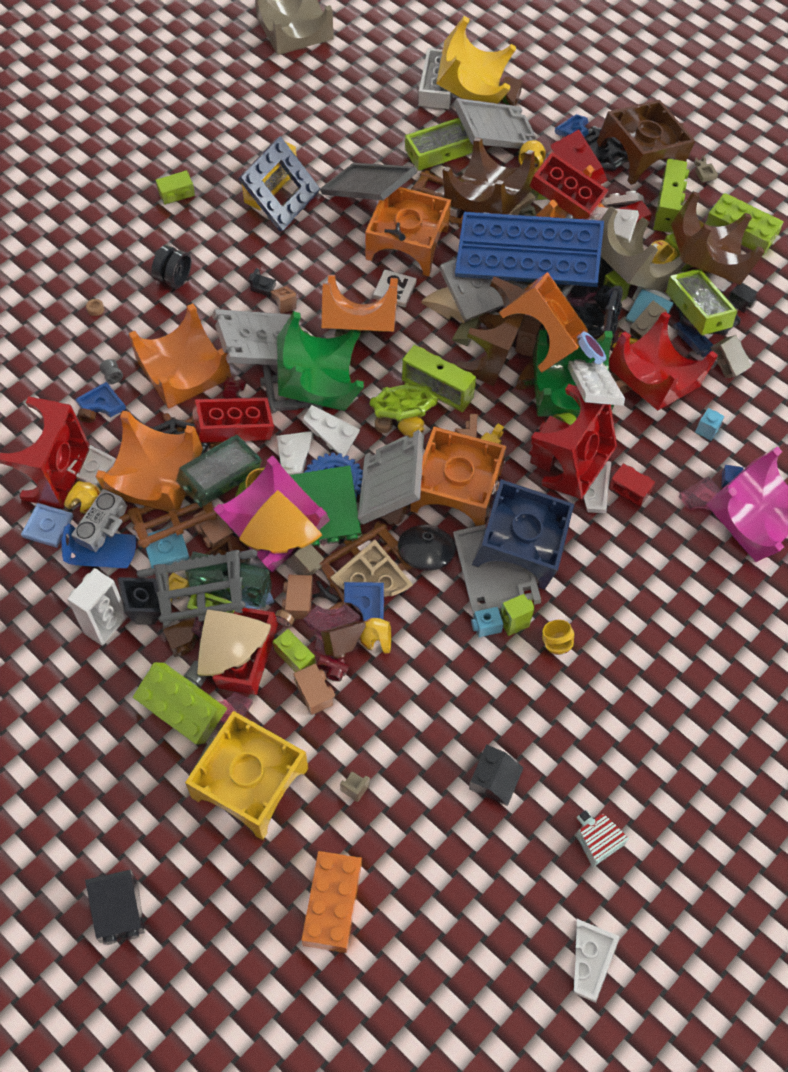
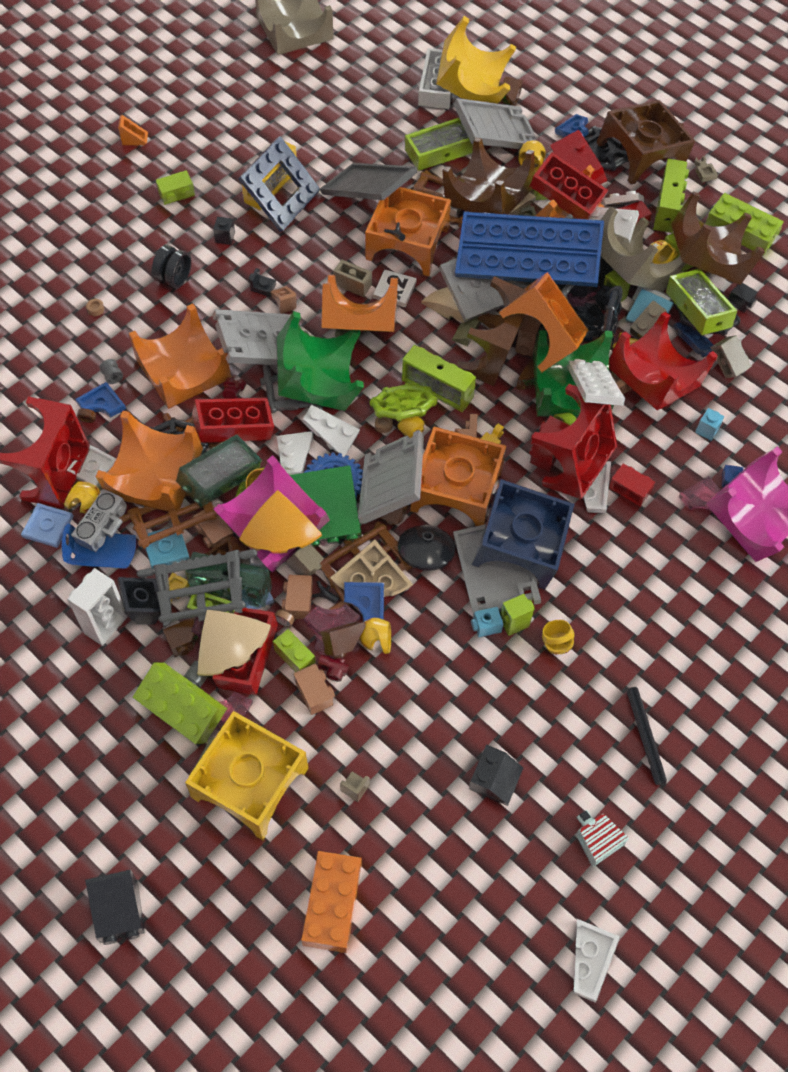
(131, 133): none -> orange slope
(224, 230): none -> black brick
(353, 278): none -> dark tan brick
(591, 347): light blue tile -> none
(646, 736): none -> black axle

